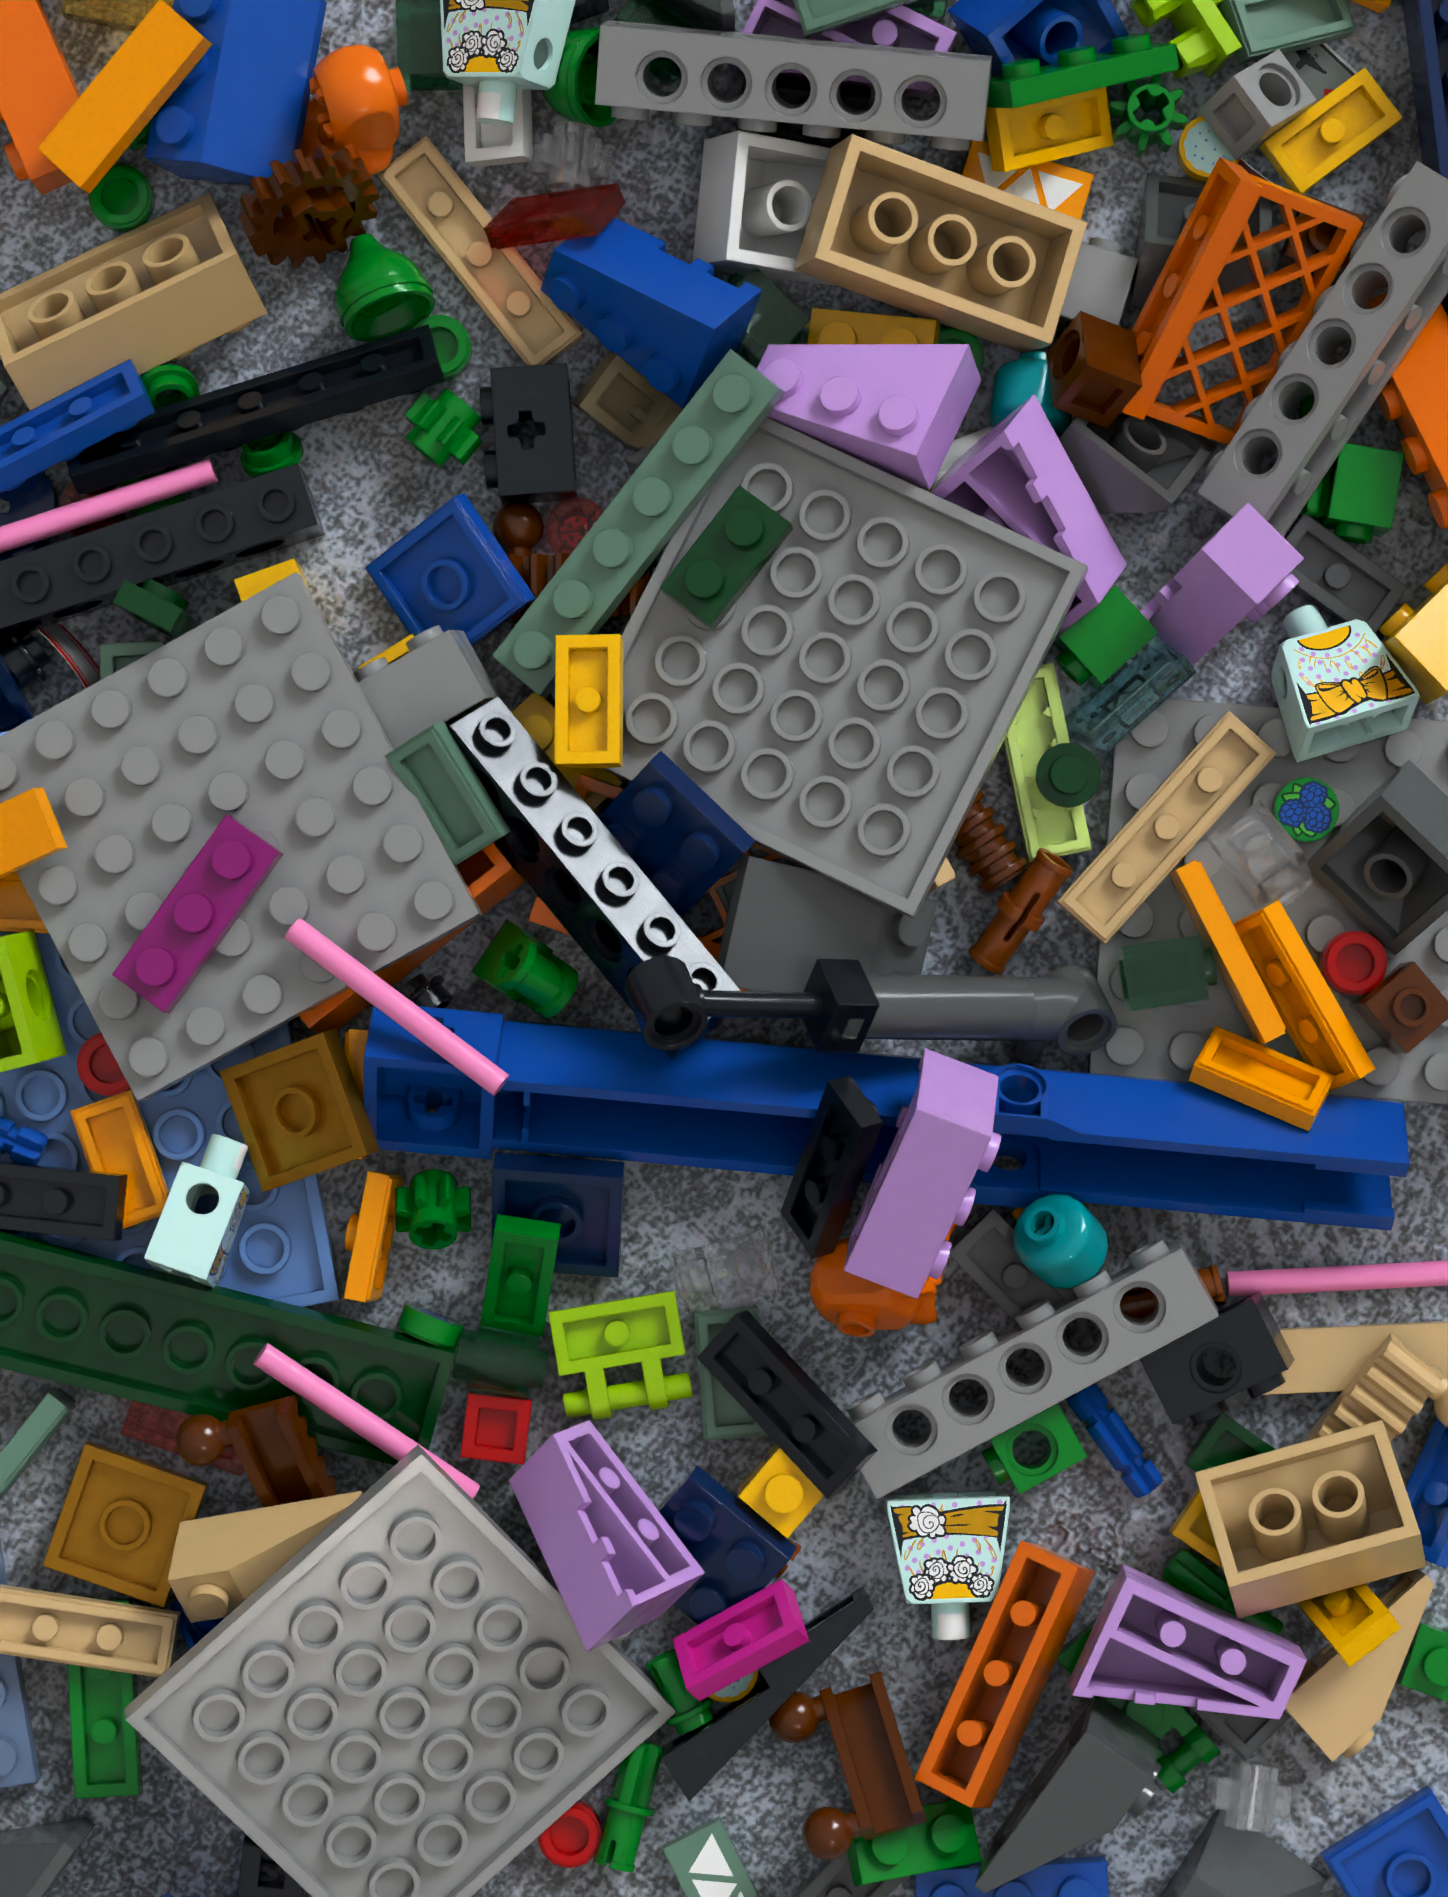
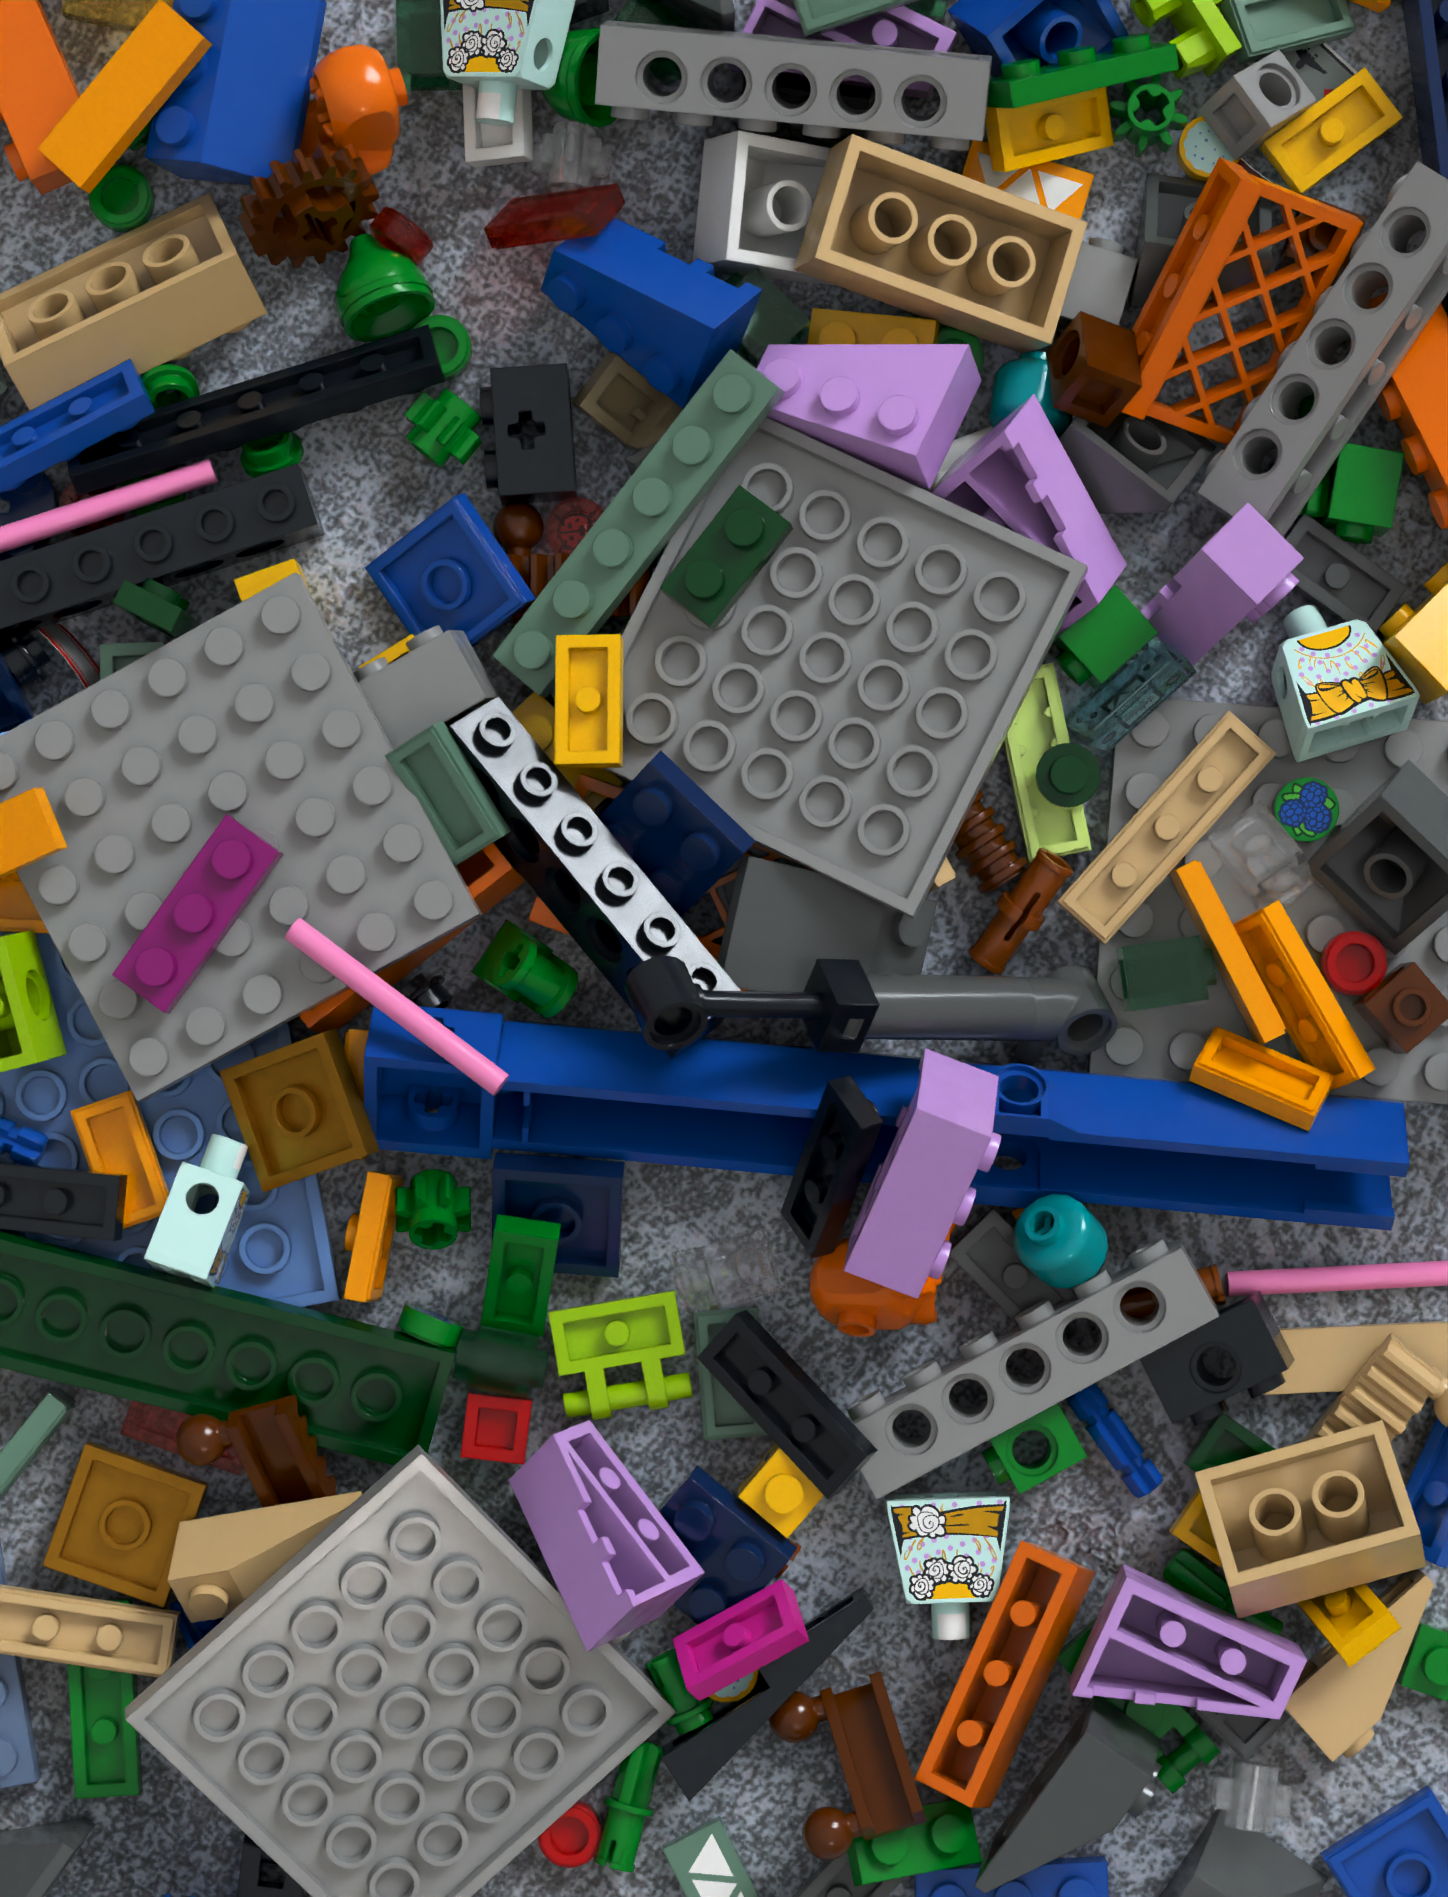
(99, 1068): red tile -> none
(348, 1411): bright pink bar -> none
(401, 235): none -> clear red tile
(493, 277): tan tile -> none

